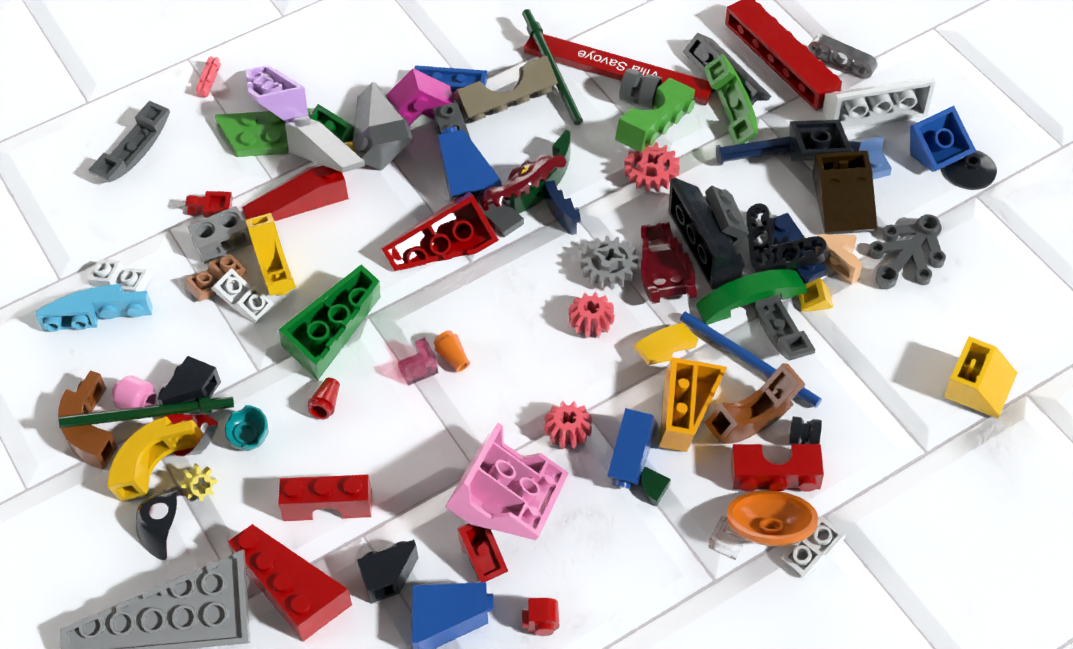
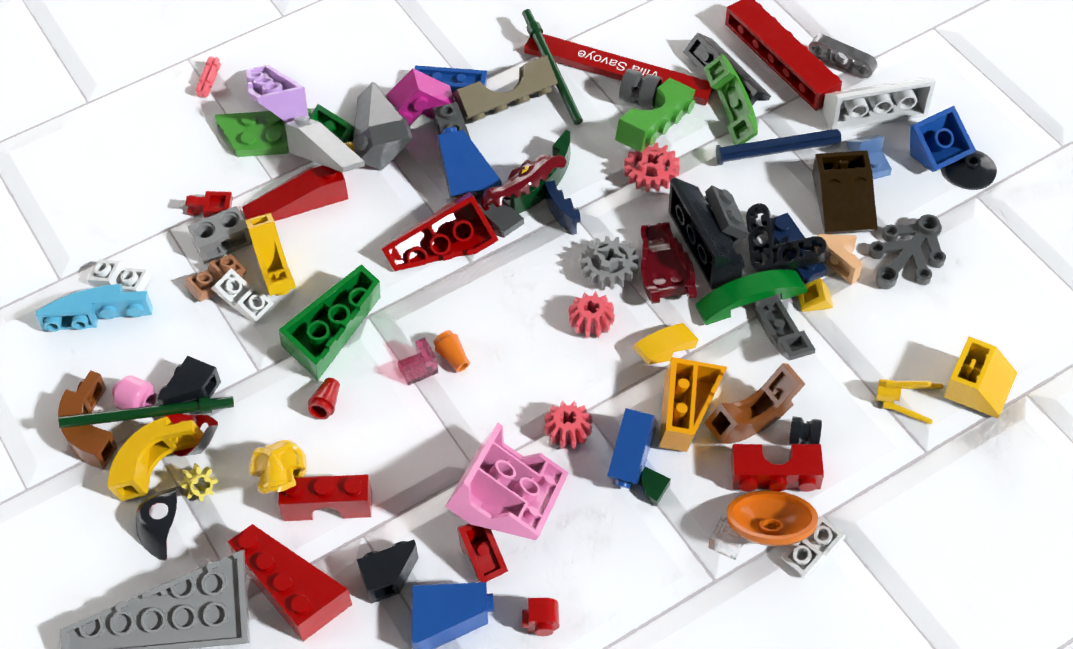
(134, 146): dark grey slope -> none
(246, 428): teal hair -> none
(278, 466): none -> yellow head
(743, 354): blue bar -> none
(816, 137): black slope -> none
(890, 391): none -> yellow plant

